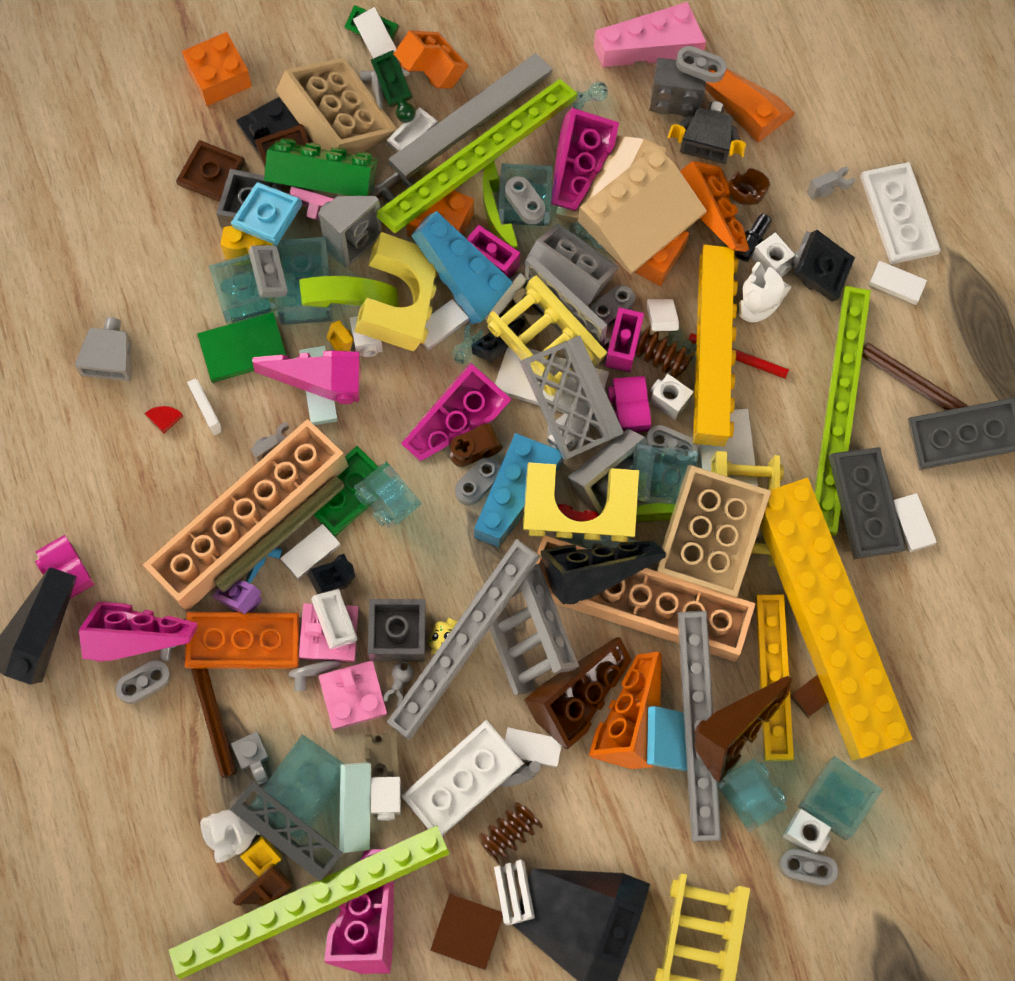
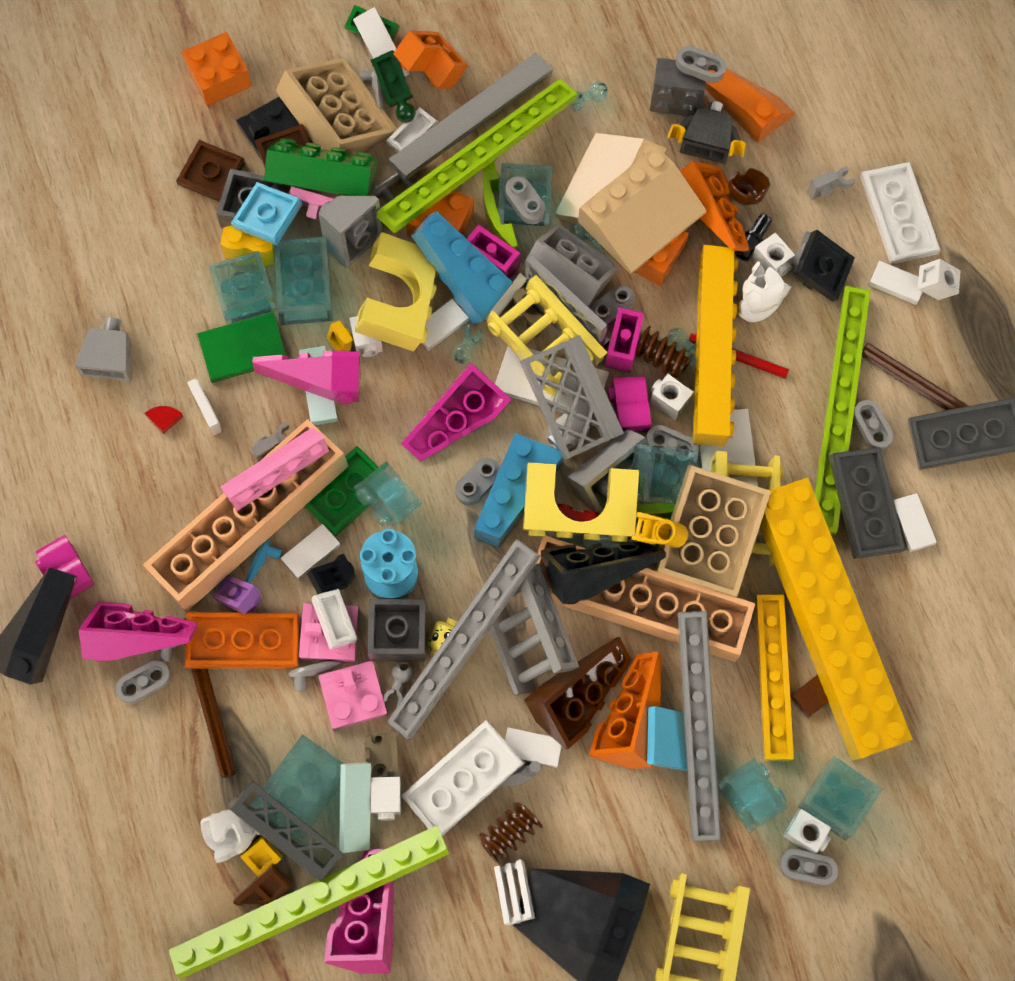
(251, 754): light grey plate -> none
(268, 271): light grey plate -> none
(275, 468): none -> bright pink fence
(279, 534): olive axle -> none
(345, 290): lime slope -> none
(389, 564): none -> medium azure piece
(467, 931): reddish brown tile -> none
(478, 443): reddish brown piece -> none
(490, 346): black slope -> none
(581, 151): dark pink wedge -> none
(649, 37): bright pink wedge -> none
(655, 531): none -> yellow piece
(662, 315): white tile -> none
(728, 729): reddish brown wedge -> none
(874, 426): none -> light grey plate
(939, 279): none -> white brick

